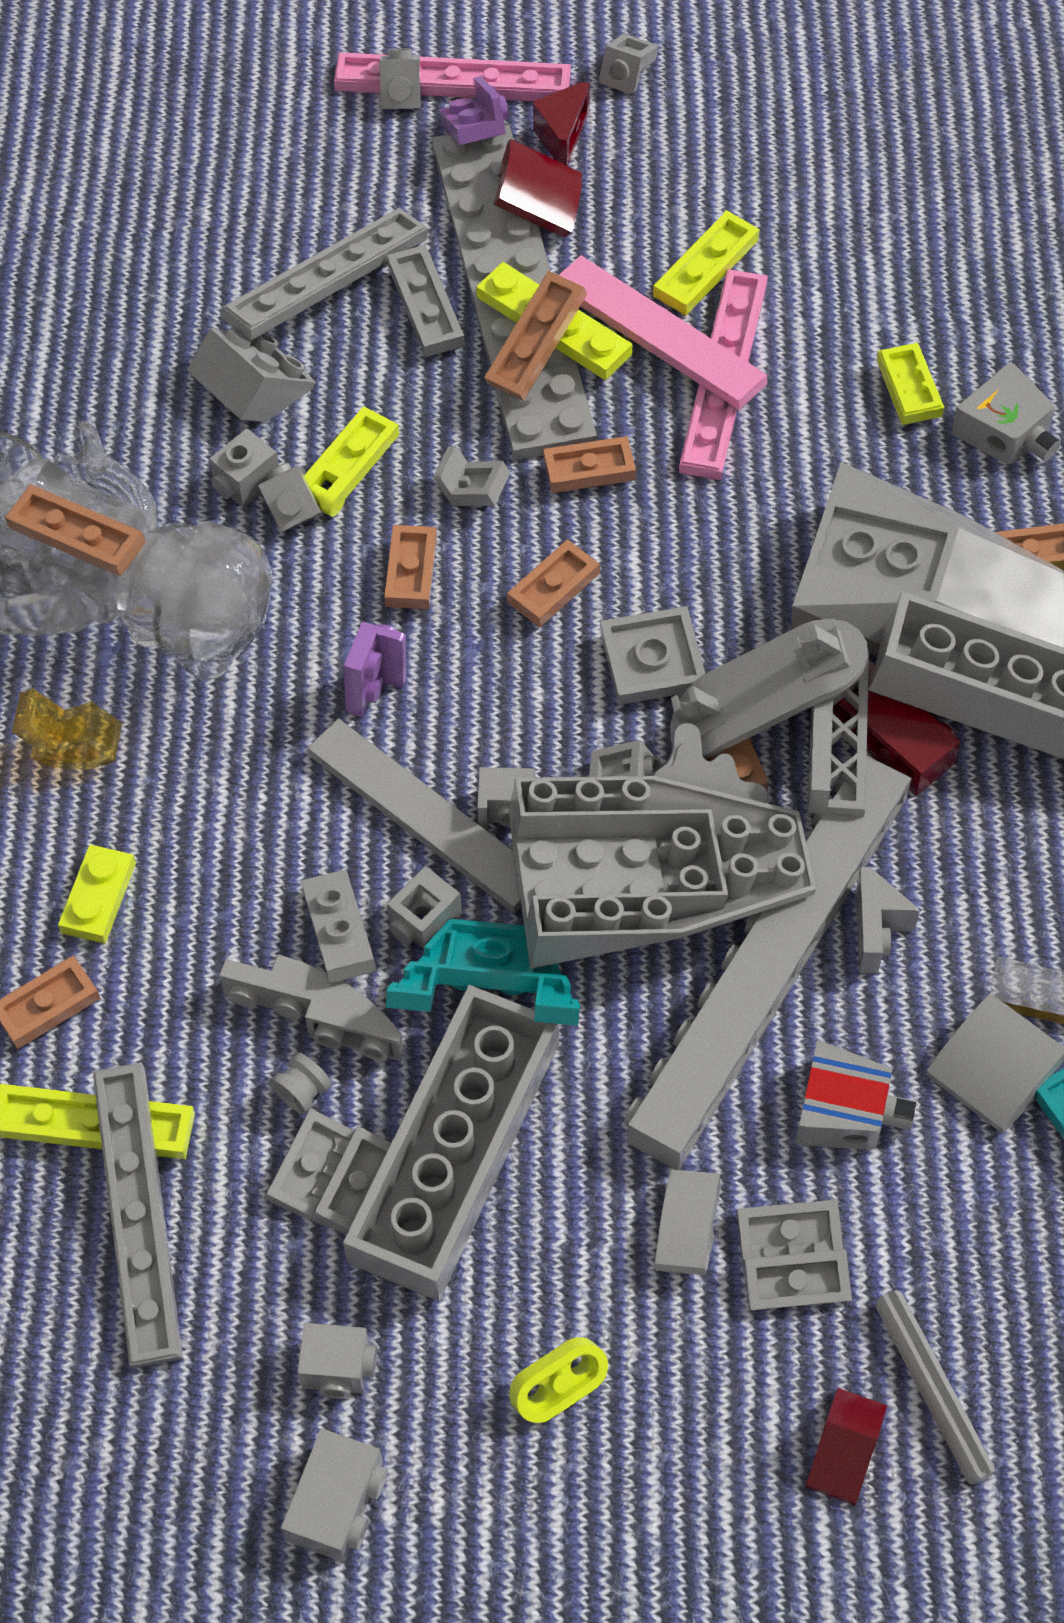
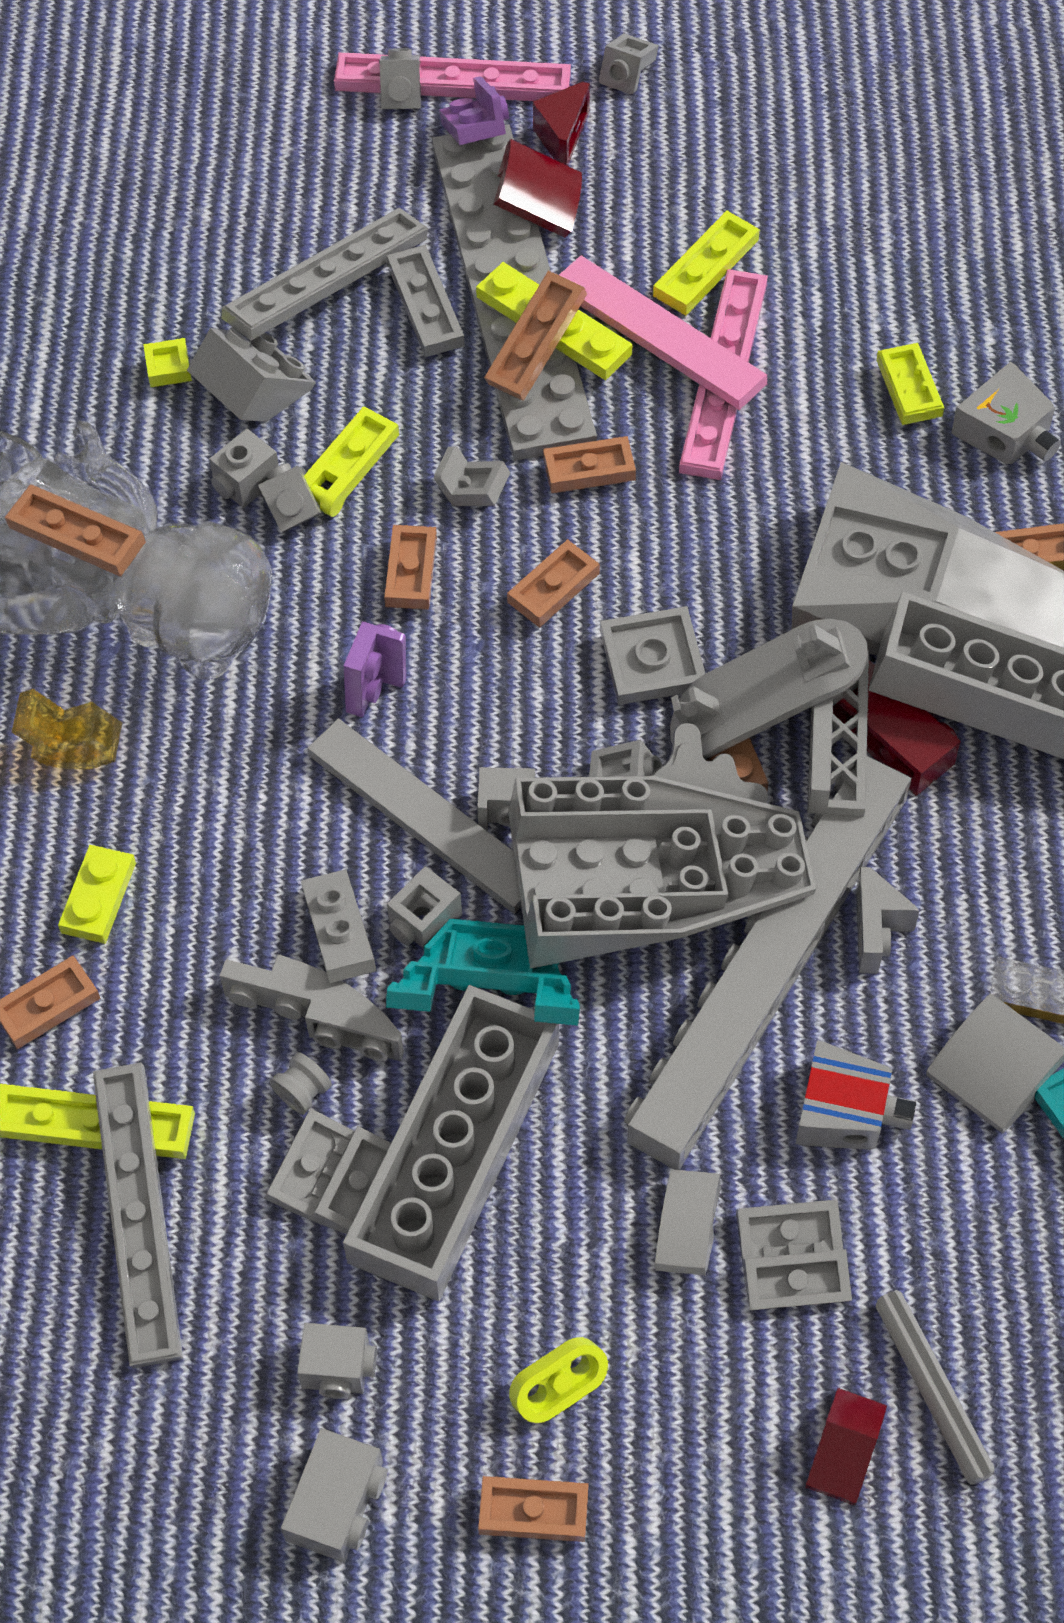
(167, 362): none -> neon yellow plate
(533, 1509): none -> nougat plate

